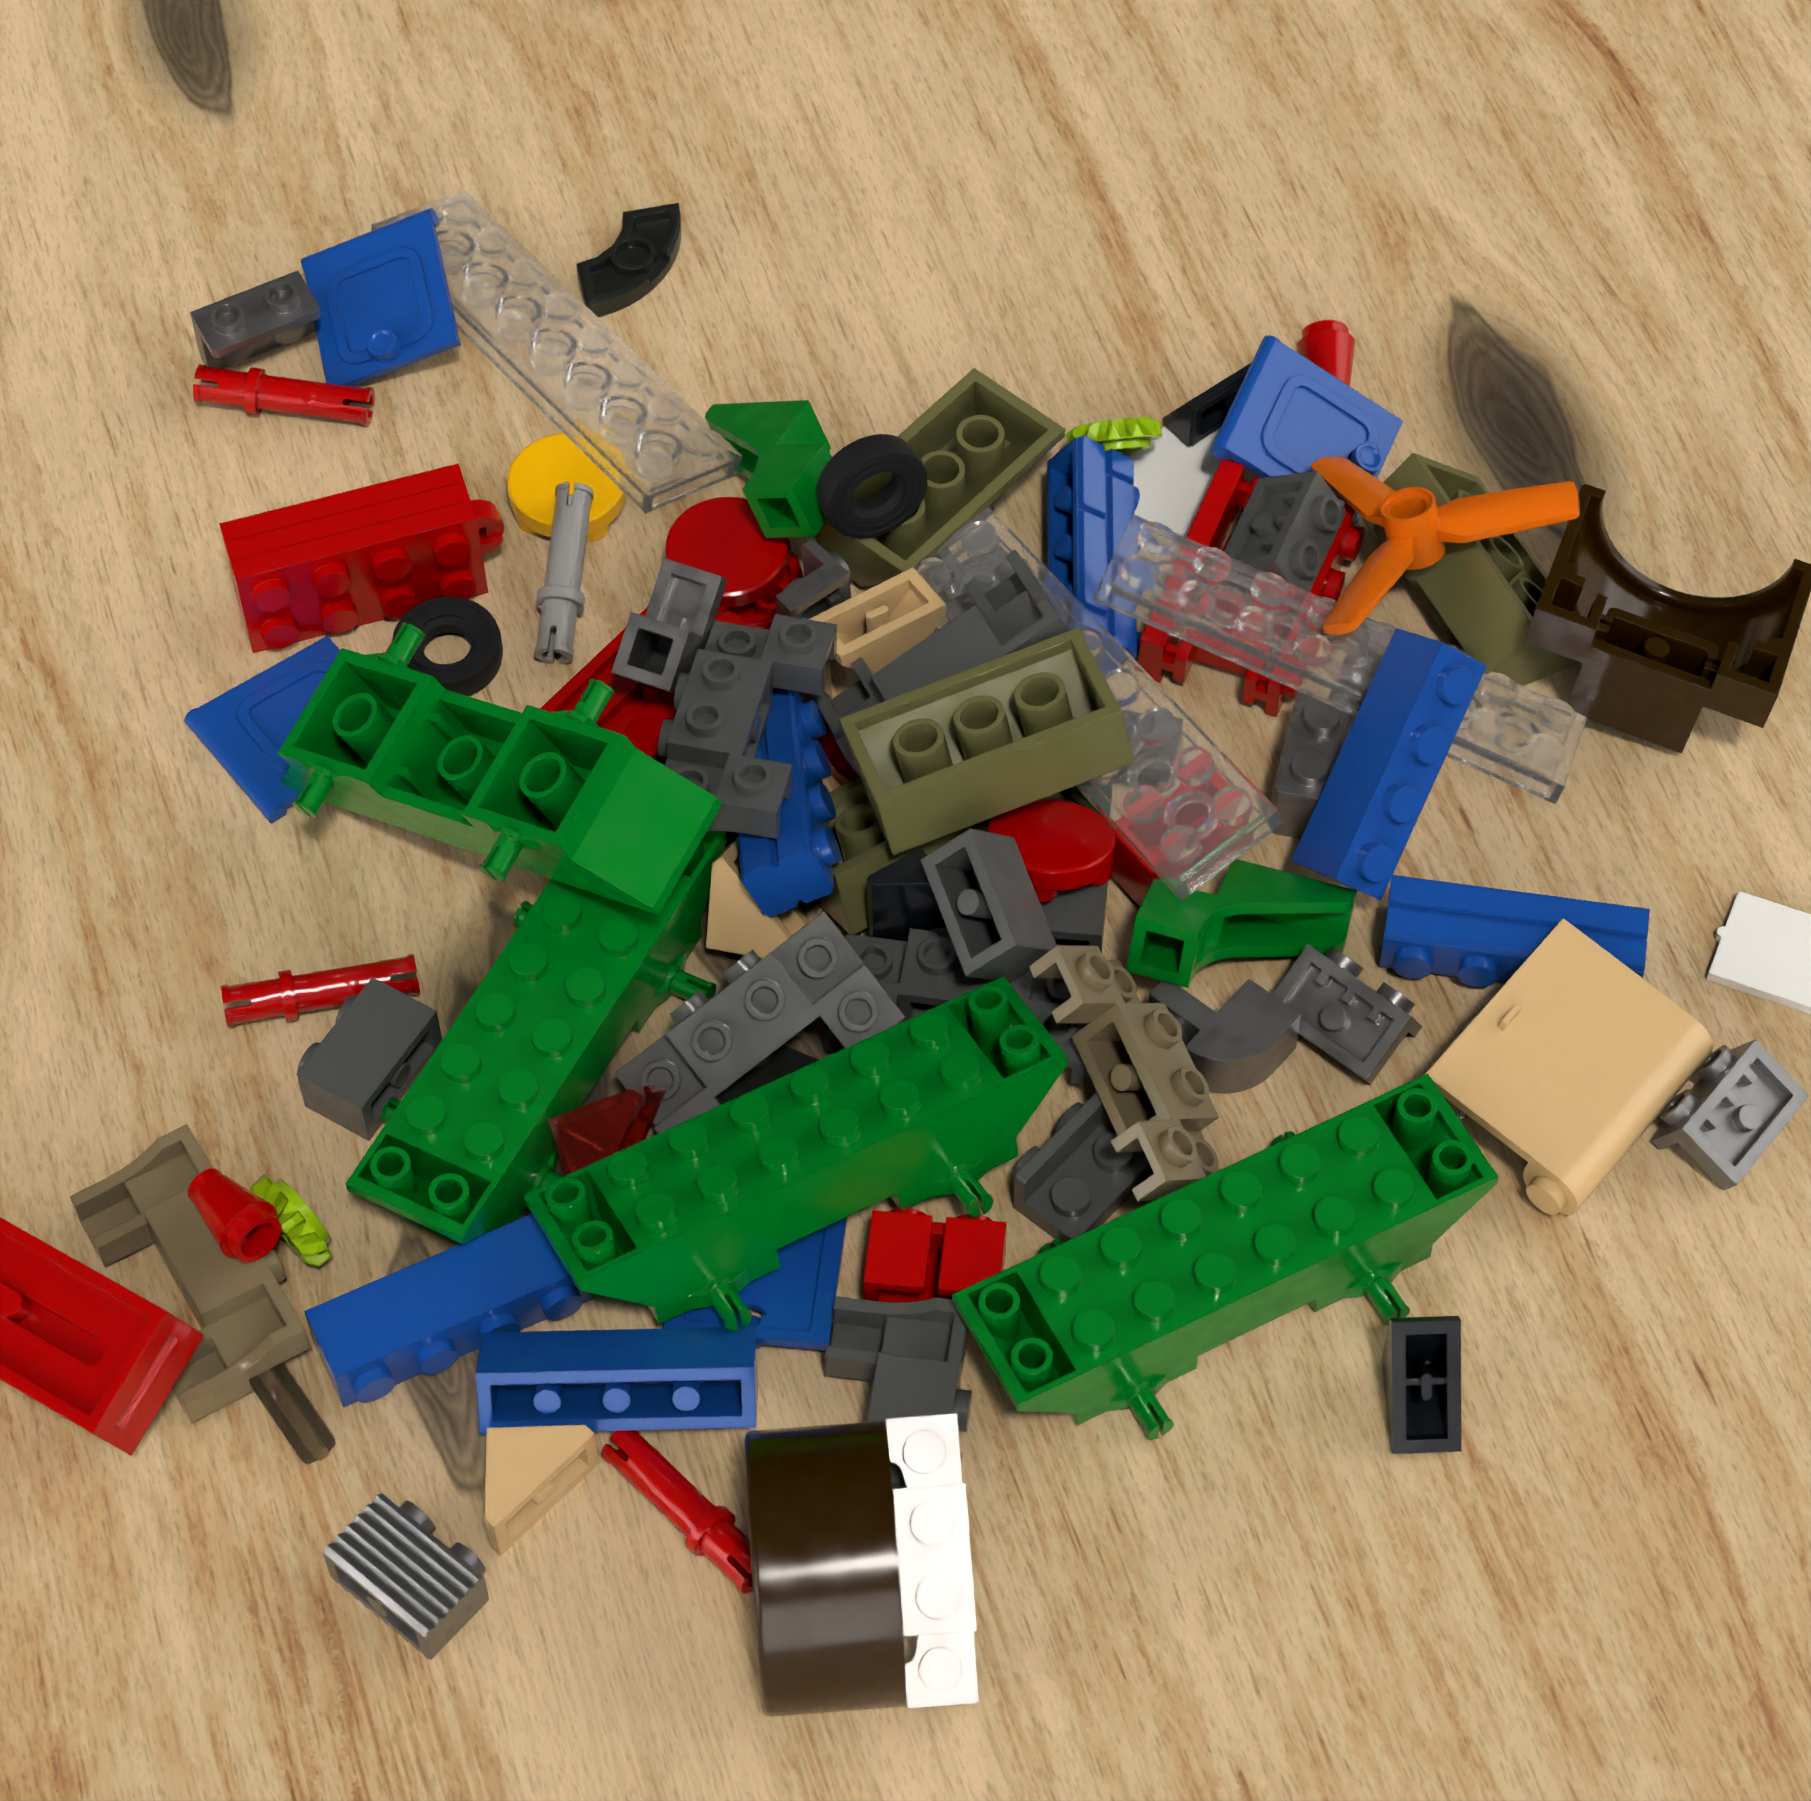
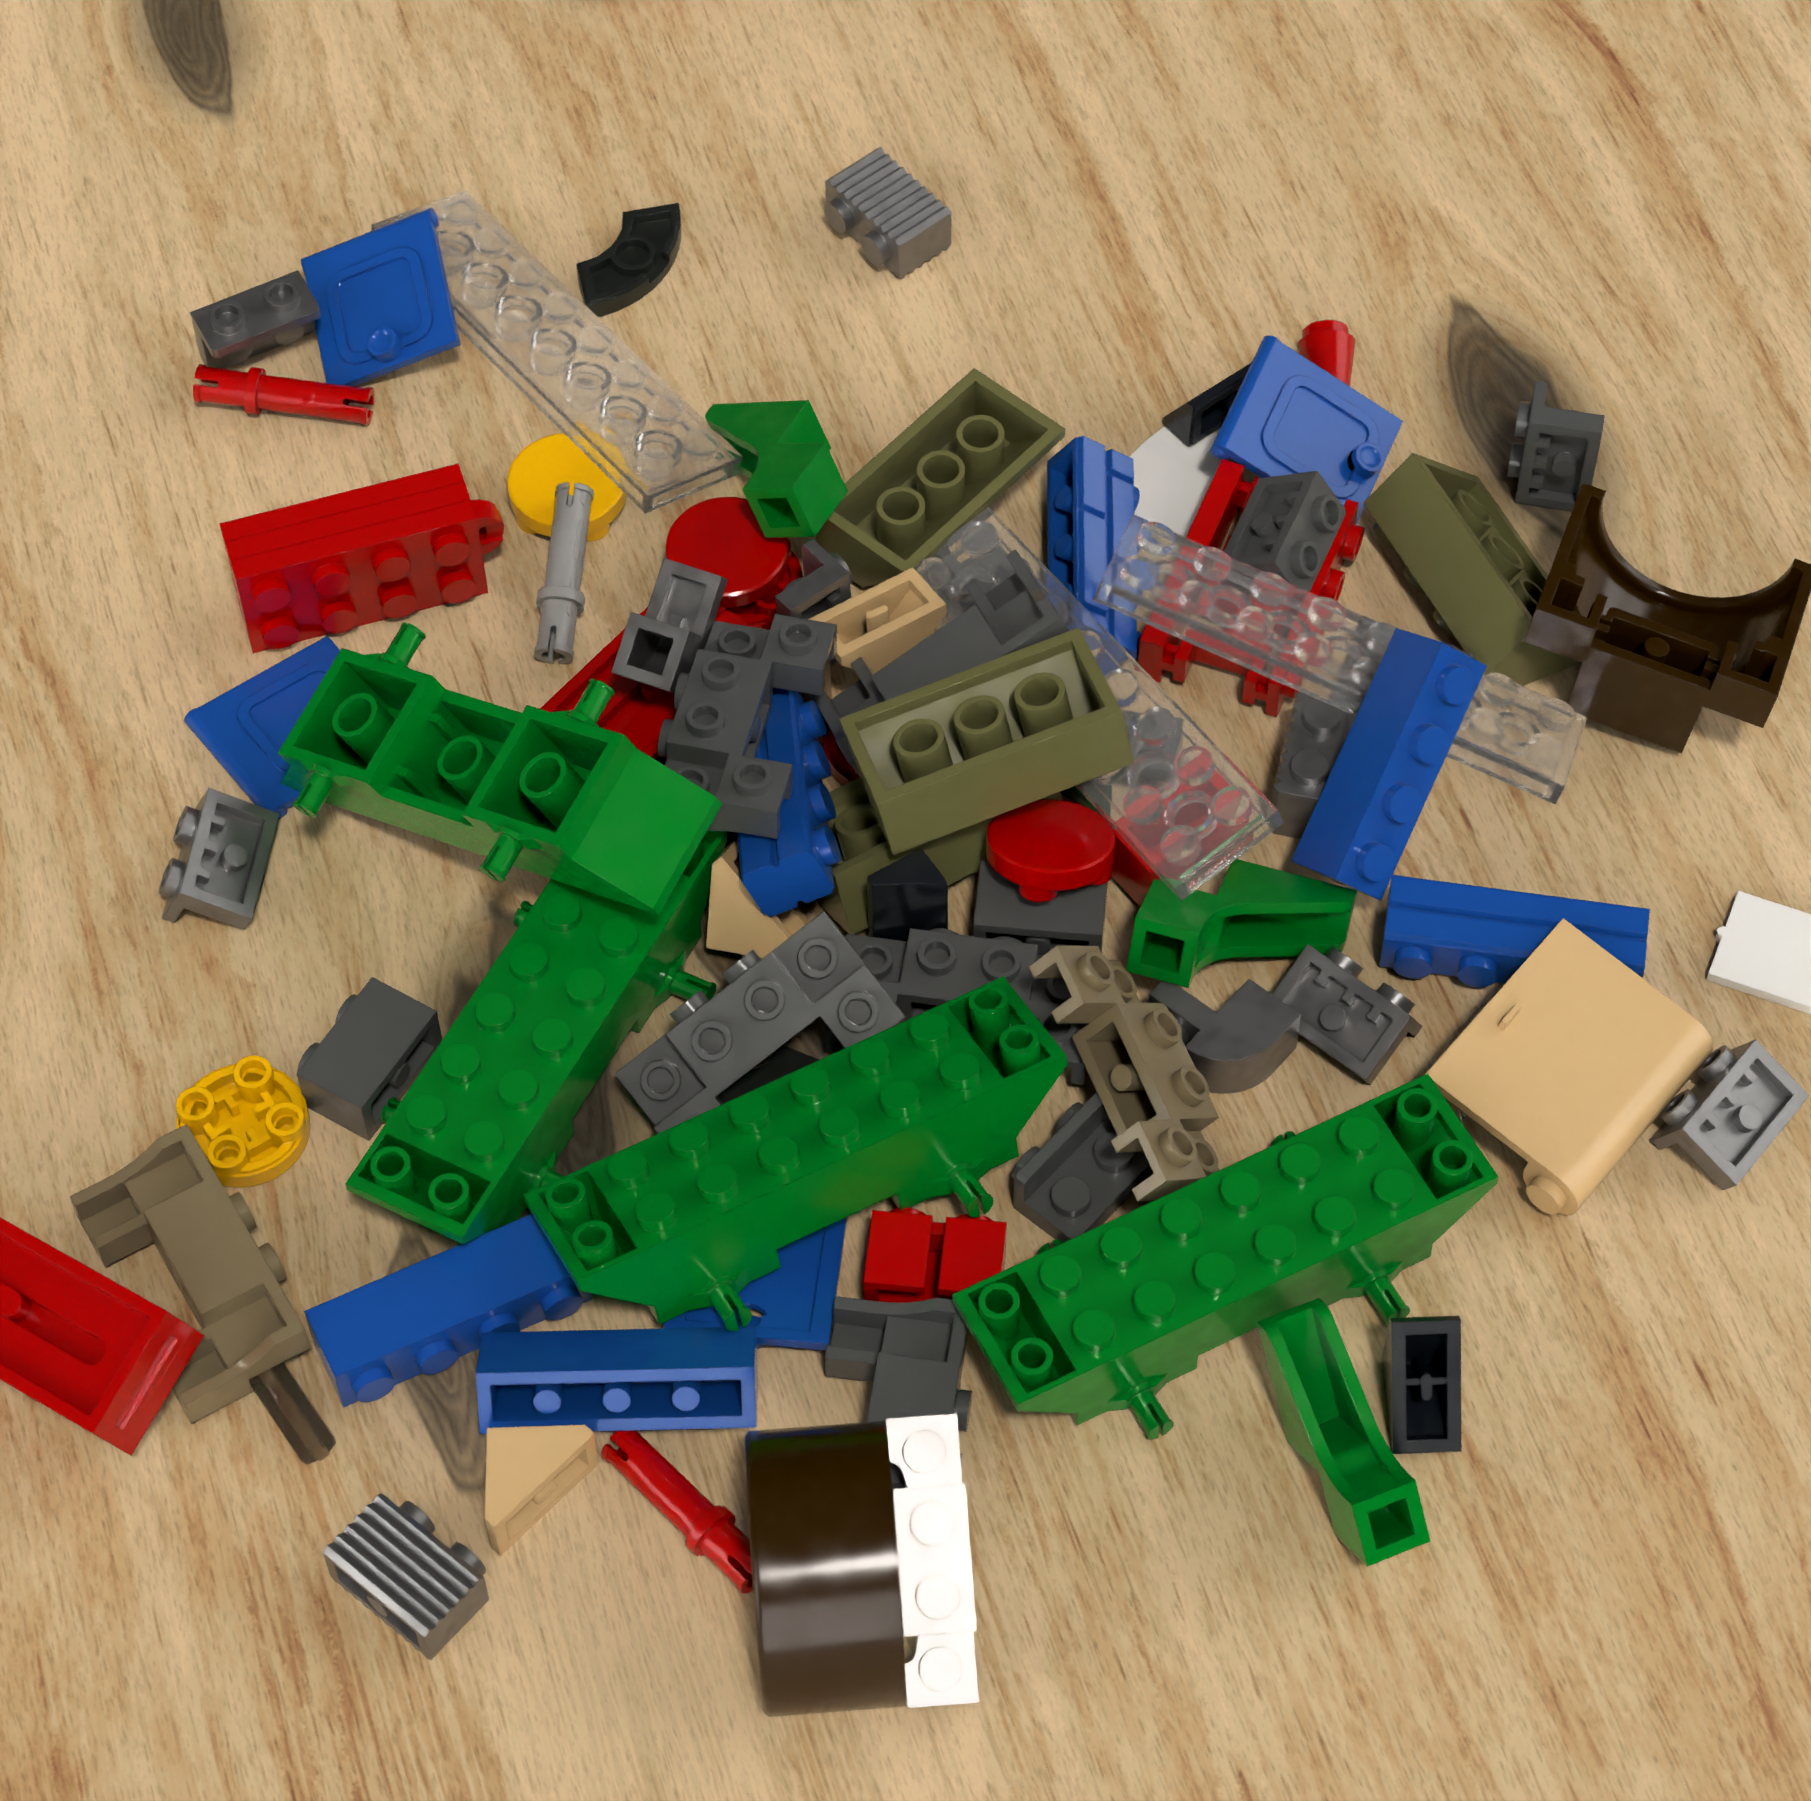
(219, 859): none -> flat silver bracket
(235, 1216): red cone -> none
(246, 1121): none -> yellow tile
(299, 1224): lime gear -> none
(313, 990): red pin -> none
(469, 620): black tyre -> none
(605, 1126): clear red slope -> none
(857, 463): black tyre -> none
(887, 213): none -> flat silver brick
(988, 905): dark grey brick -> none
(1120, 434): lime gear -> none
(1333, 1428): none -> green arch
(1419, 528): orange piece -> none
(1556, 453): none -> dark grey bracket

